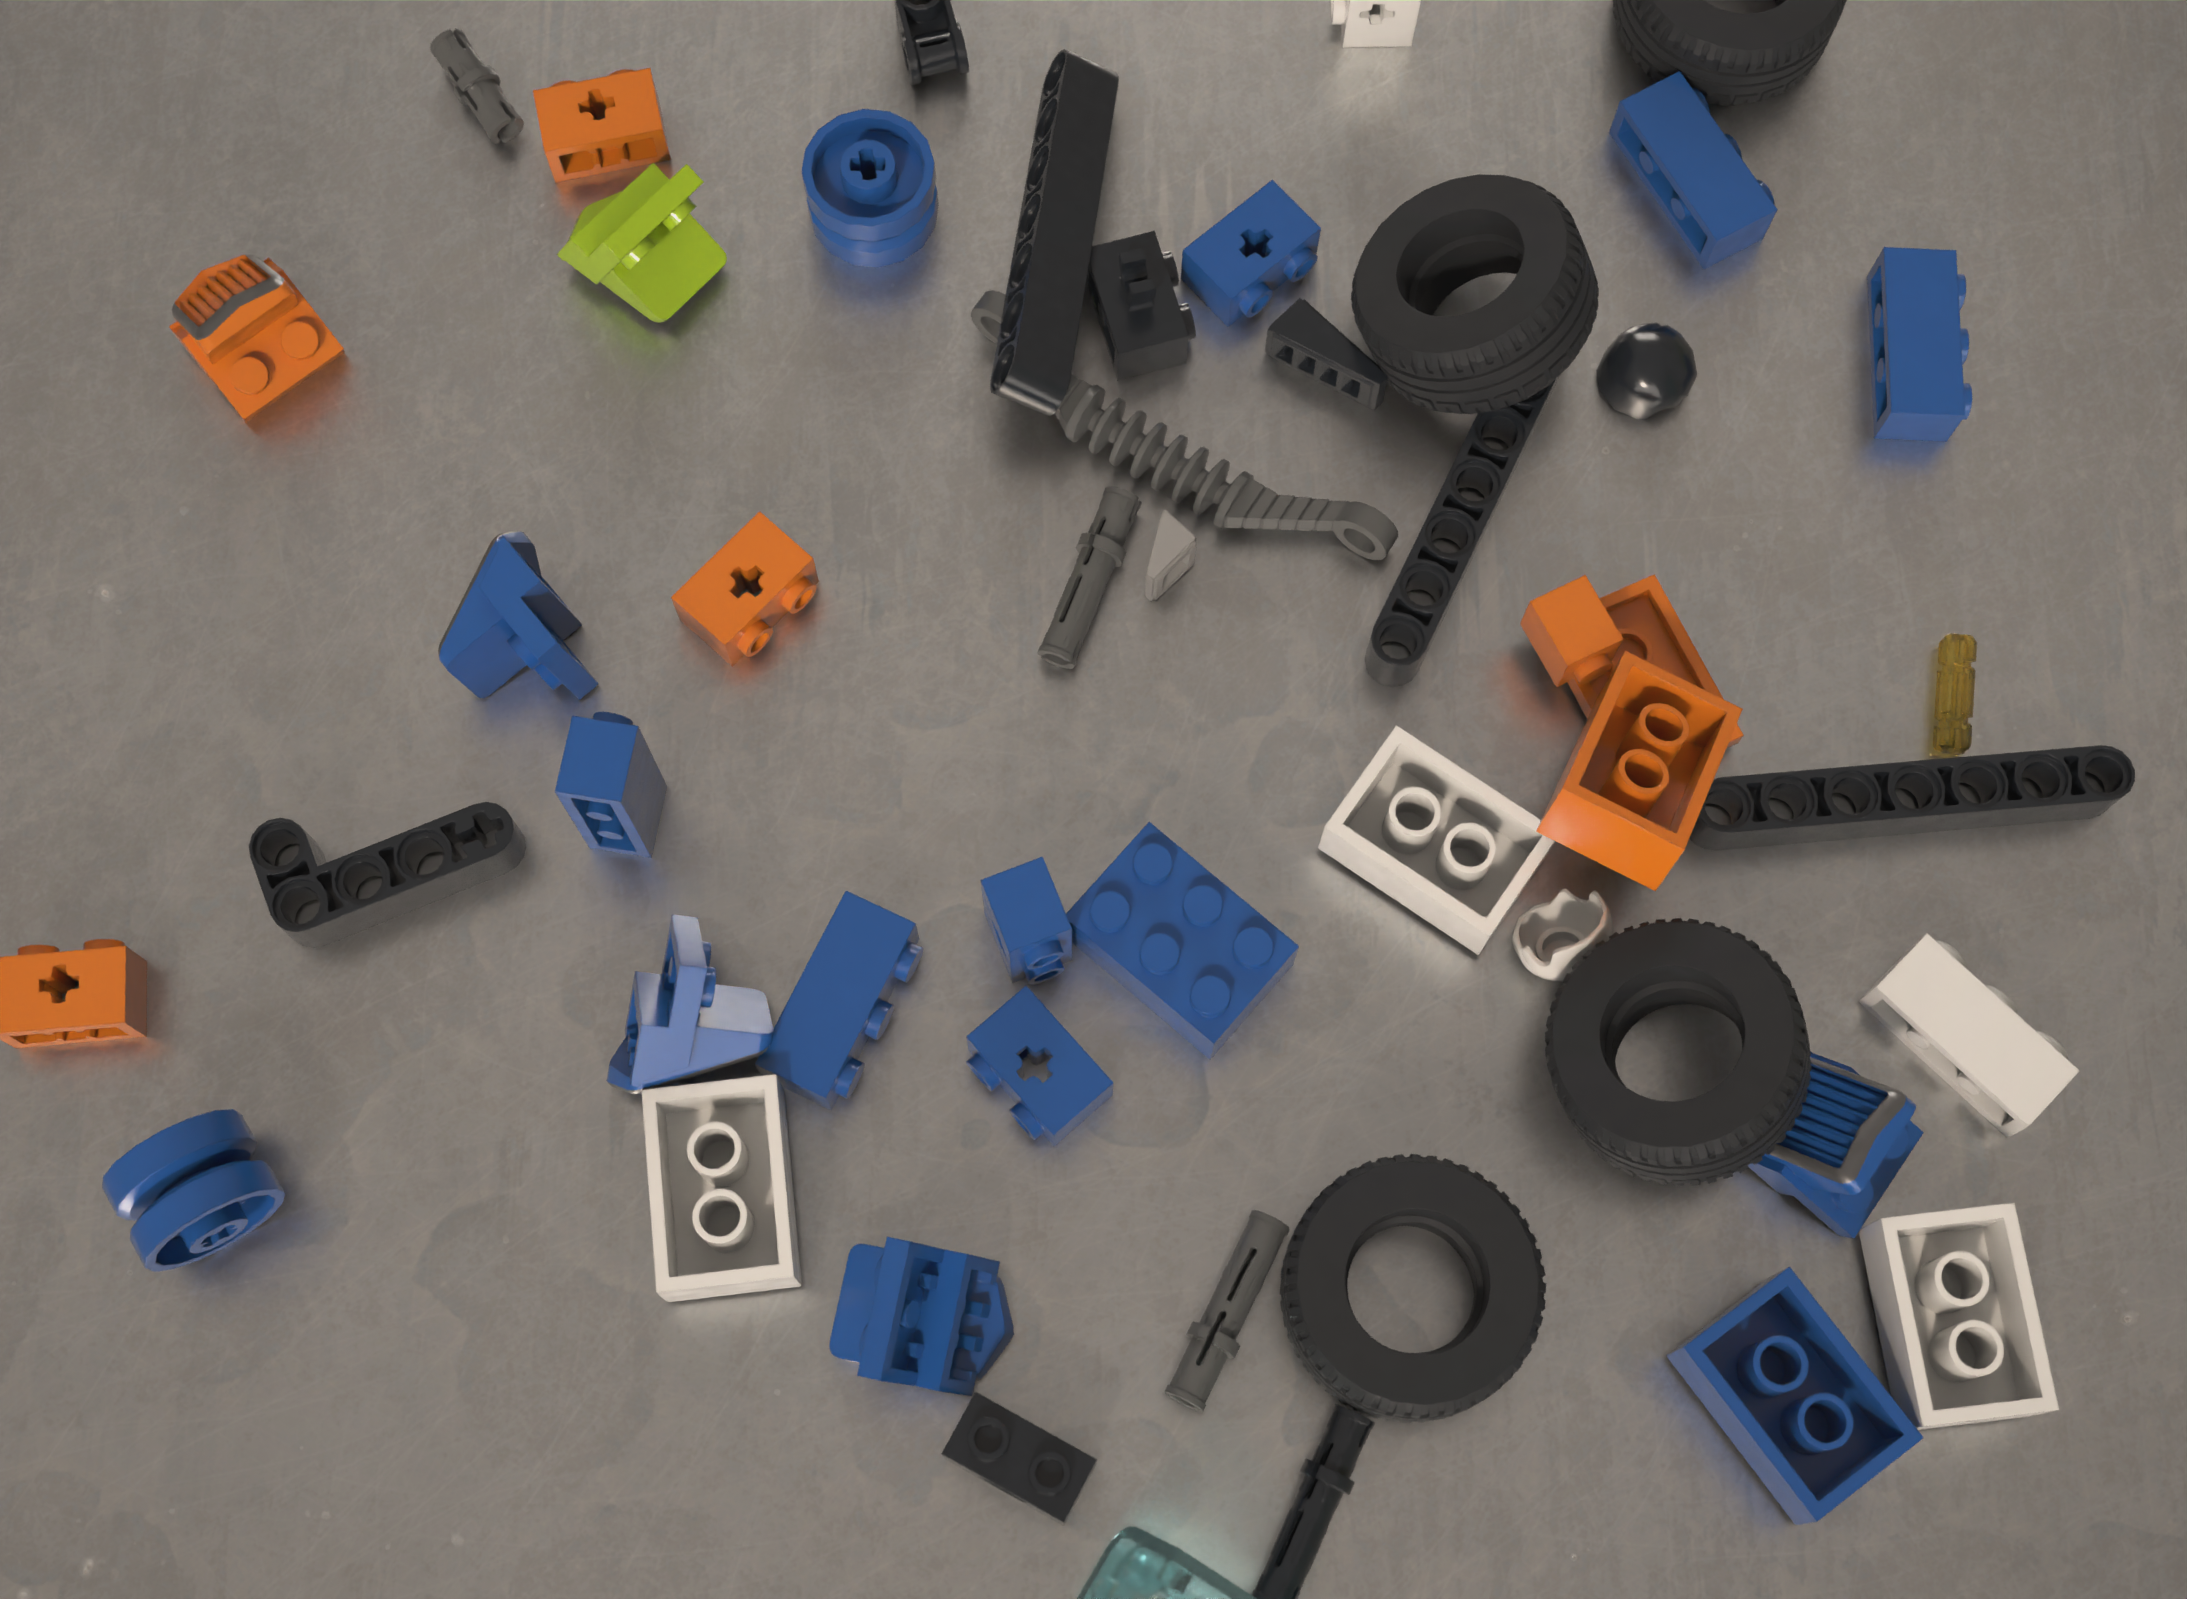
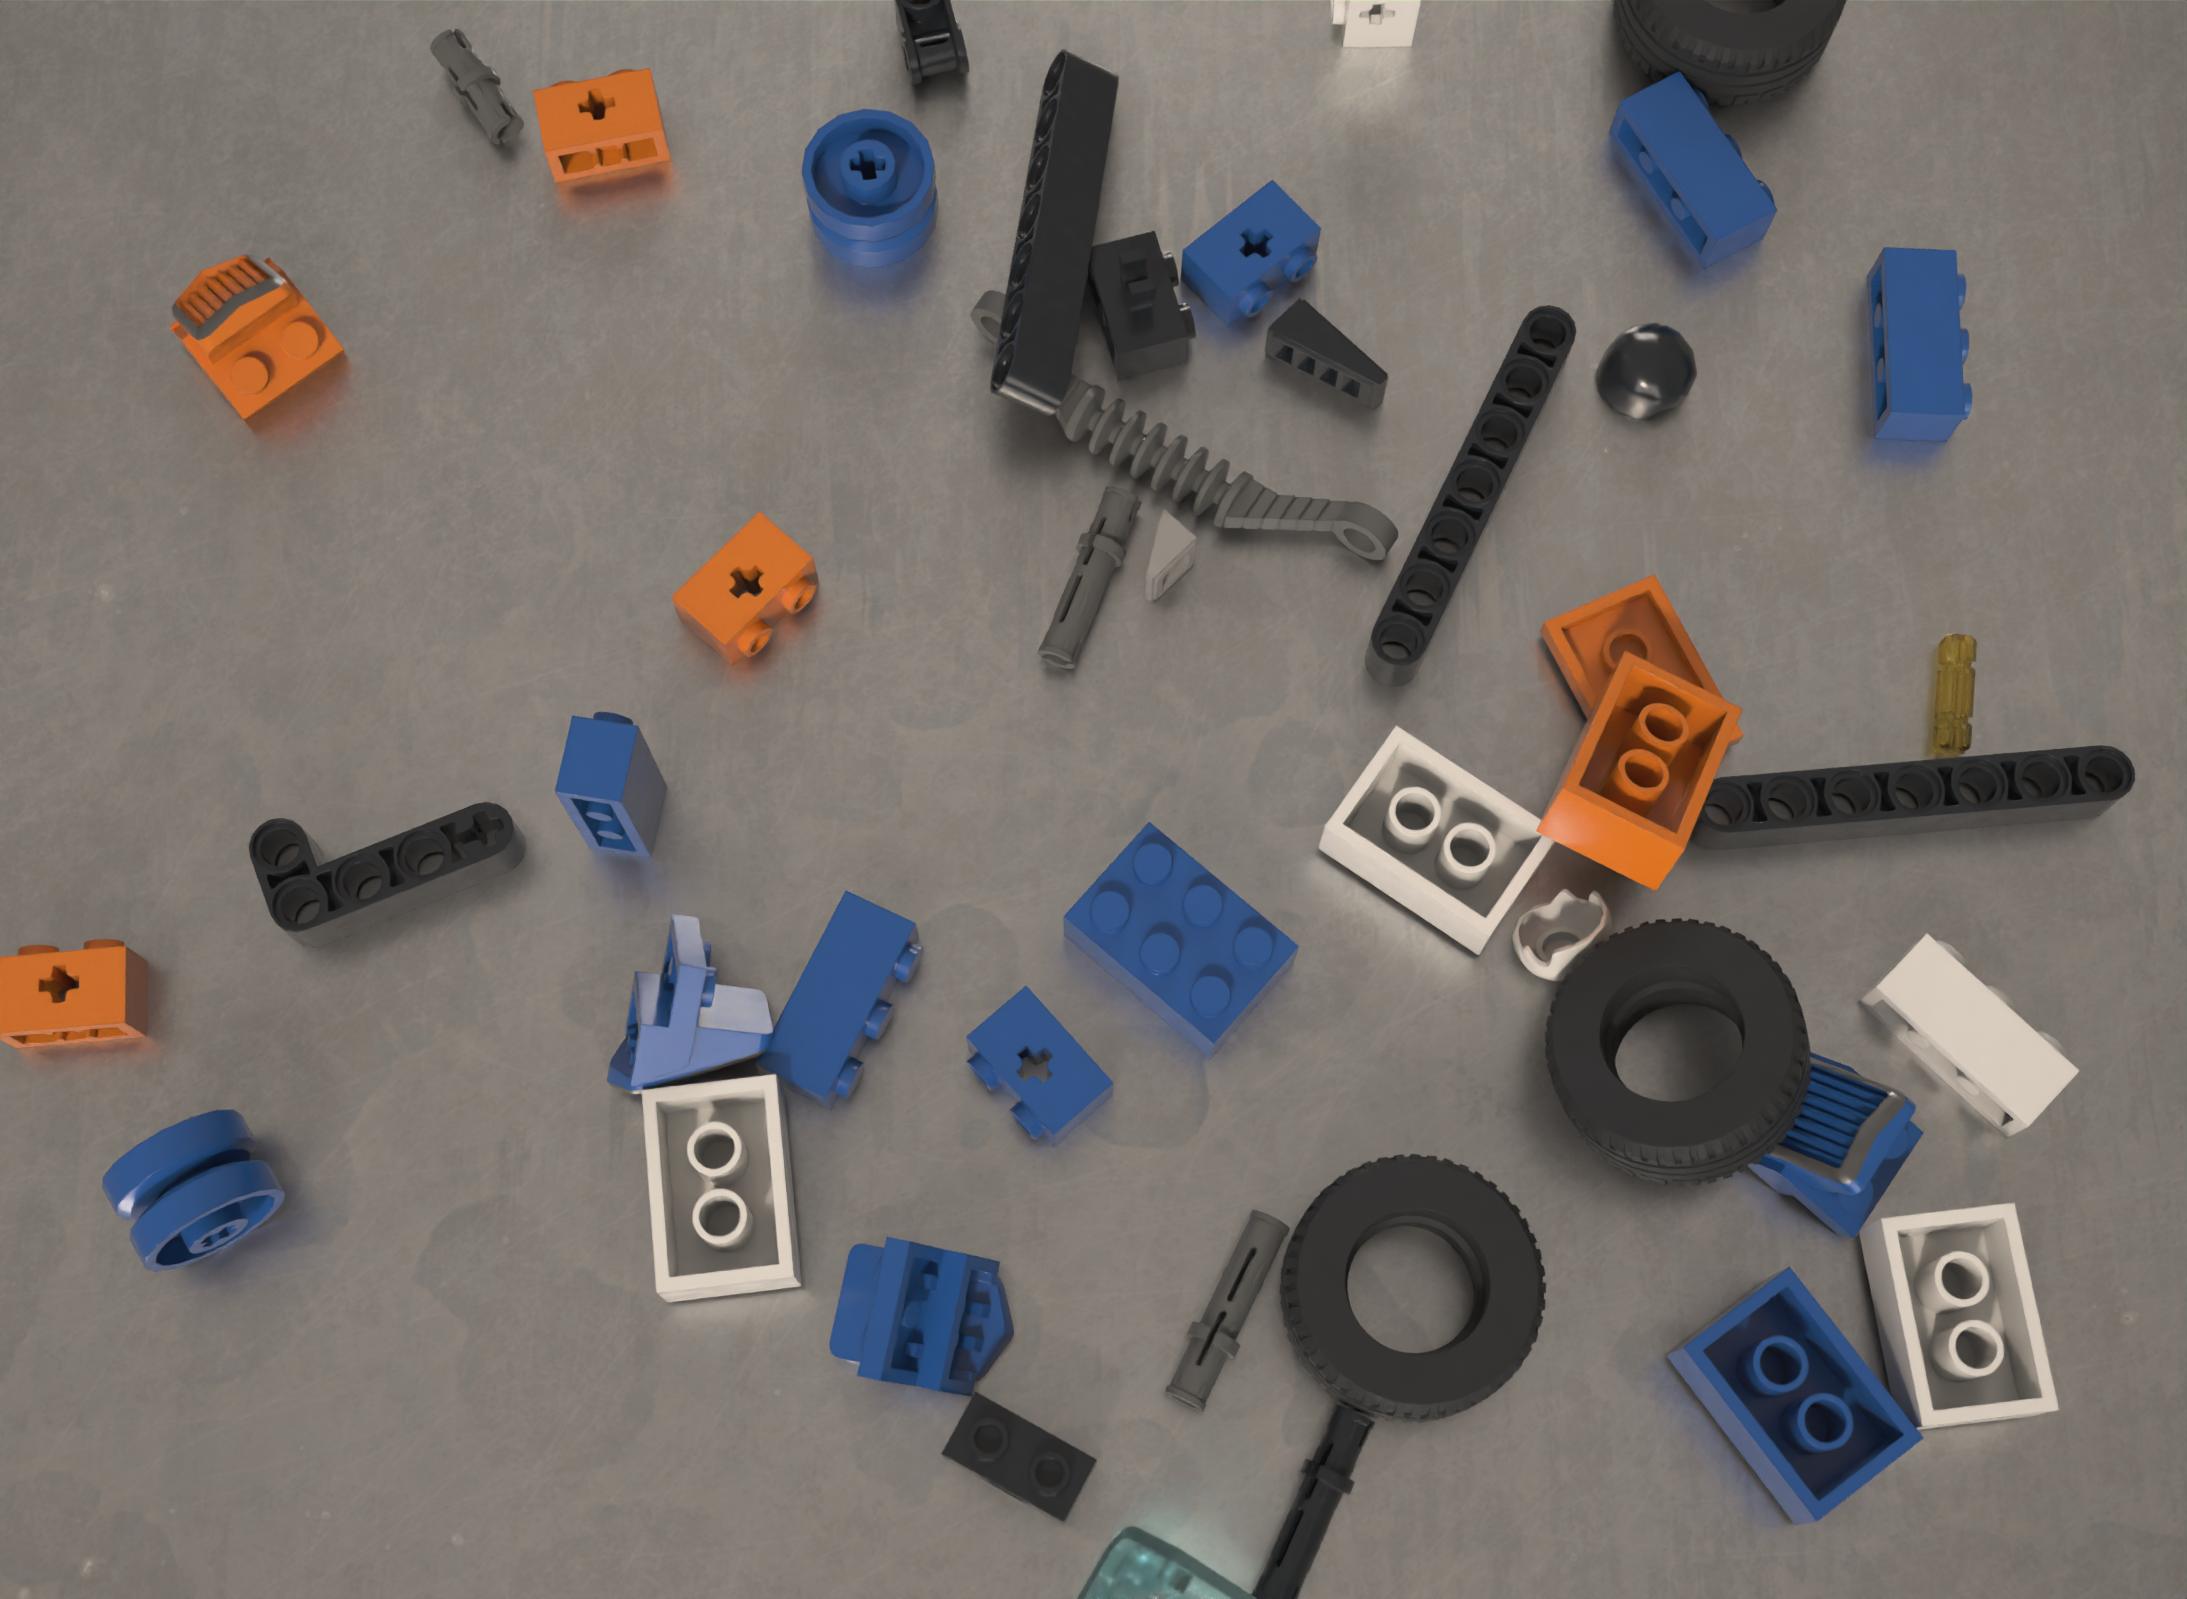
(512, 622): blue piece -> none
(646, 243): lime piece -> none
(1028, 922): blue brick -> none
(1508, 345): black tyre -> none
(1572, 632): orange brick -> none

